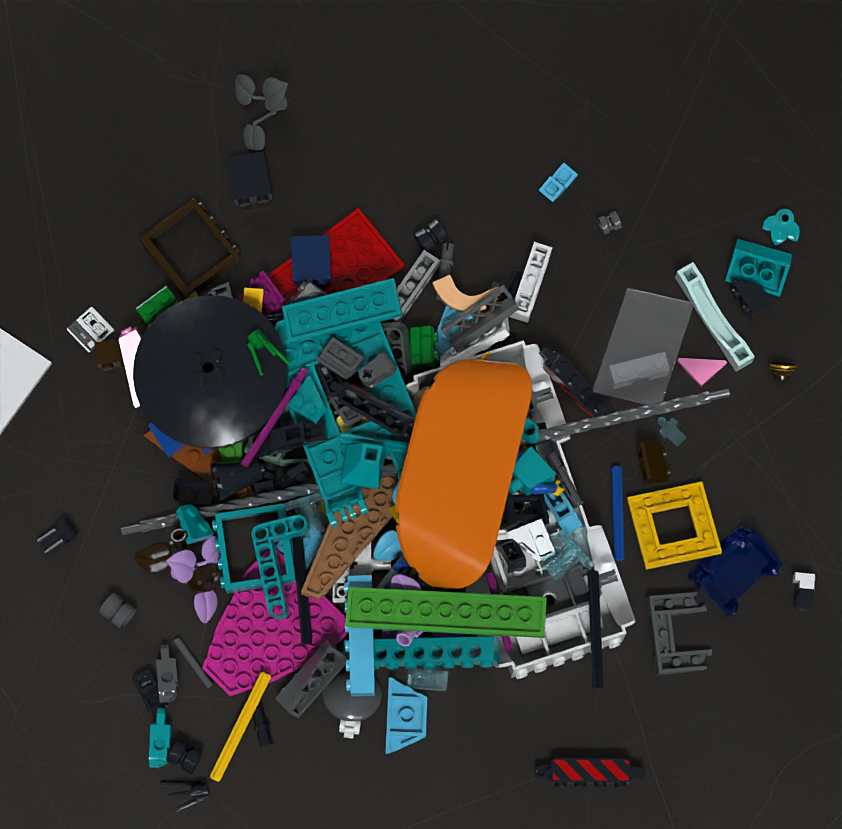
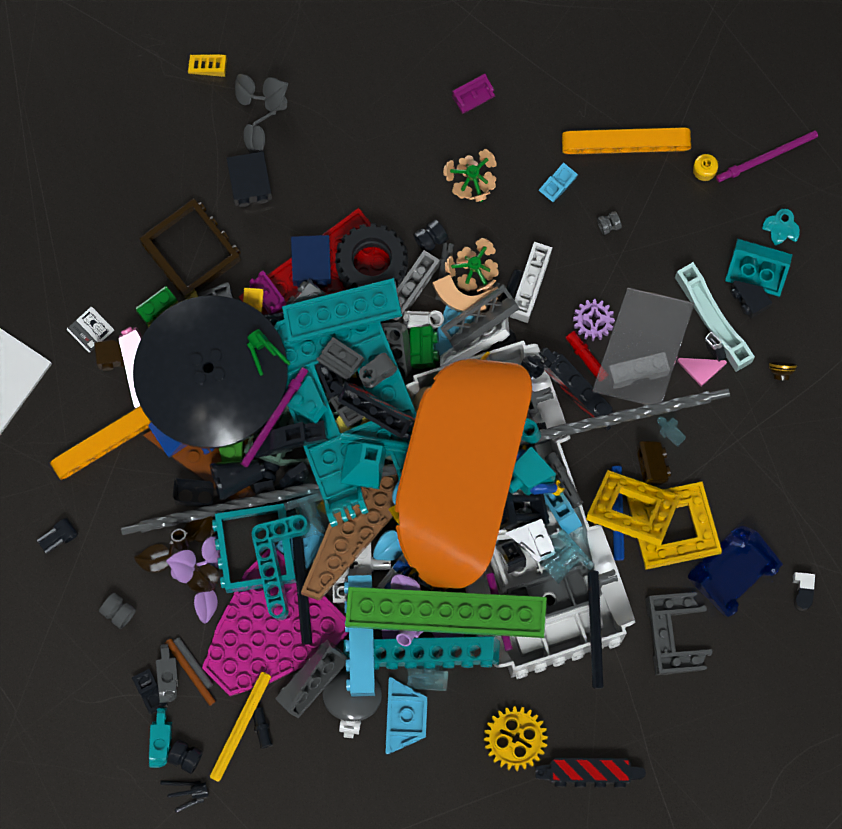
(100, 443): none -> light orange beam
(190, 672): none -> dark orange bar
(193, 523): teal wing -> none
(221, 71): none -> yellow slope
(365, 238): none -> black tyre
(422, 319): none -> white piece
(467, 259): none -> light nougat plant
(470, 169): none -> light nougat plant
(473, 93): none -> magenta hinge
(524, 722): none -> yellow gear
(533, 365): none -> black gear
(584, 353): none -> red pin
(601, 320): none -> lavender gear
(626, 140): none -> light orange beam
(652, 531): none -> yellow plate
(705, 167): none -> yellow head
(715, 347): none -> piece
(735, 171): none -> magenta bar

